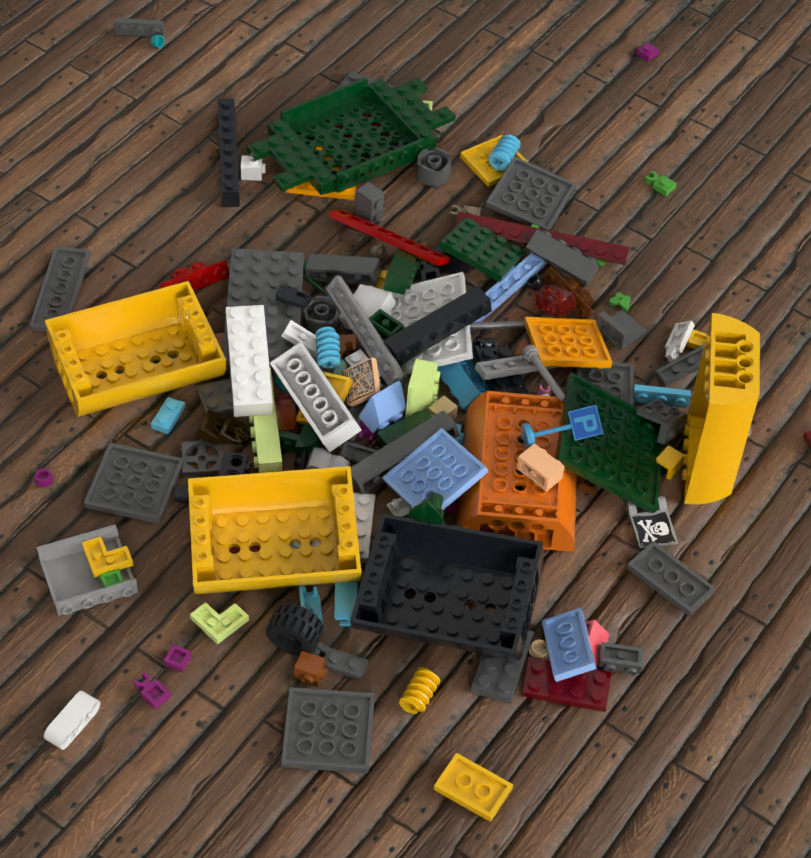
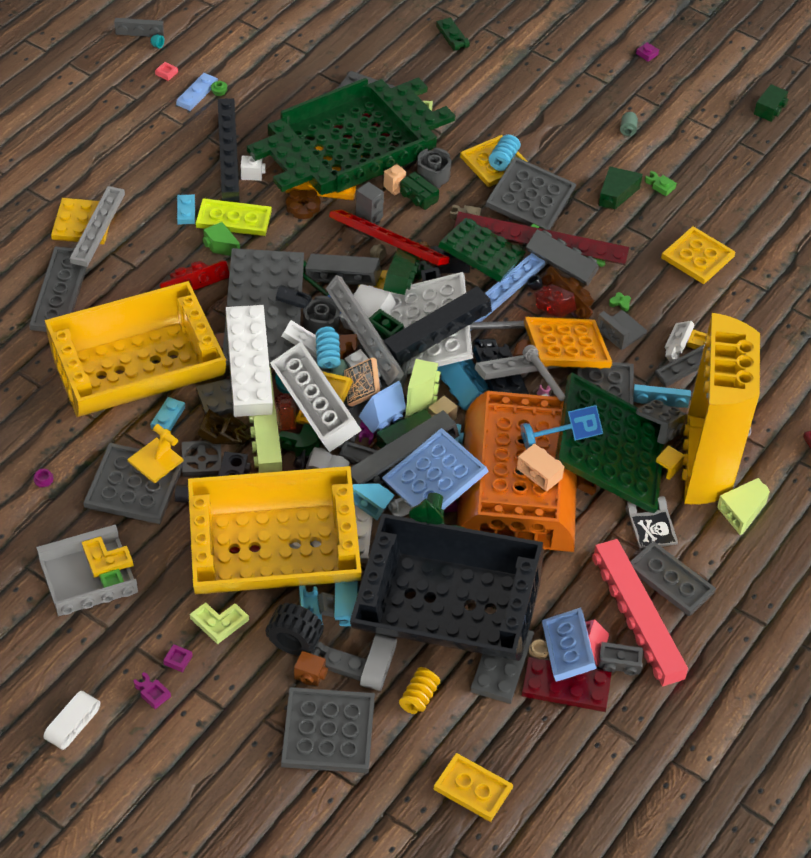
(73, 219): none -> yellow plate
(97, 226): none -> light grey plate
(157, 457): none -> yellow plate
(166, 71): none -> coral tile
(186, 209): none -> medium azure plate
(196, 92): none -> light blue plate
(219, 88): none -> bright green plate
(220, 239): none -> bright green slope
(235, 216): none -> neon yellow plate
(300, 211): none -> reddish brown plate
(326, 604): none -> dark grey plate
(372, 498): none -> medium azure slope
(378, 662): none -> light grey beam
(393, 178): none -> light nougat brick
(419, 191): none -> dark green brick
(452, 34): none -> dark green plate
(618, 187): none -> dark green slope
(628, 124): none -> sand green brick
(640, 613): none -> coral brick
(698, 255): none -> yellow plate
(743, 504): none -> yellowish green slope
(771, 103): none -> dark green brick

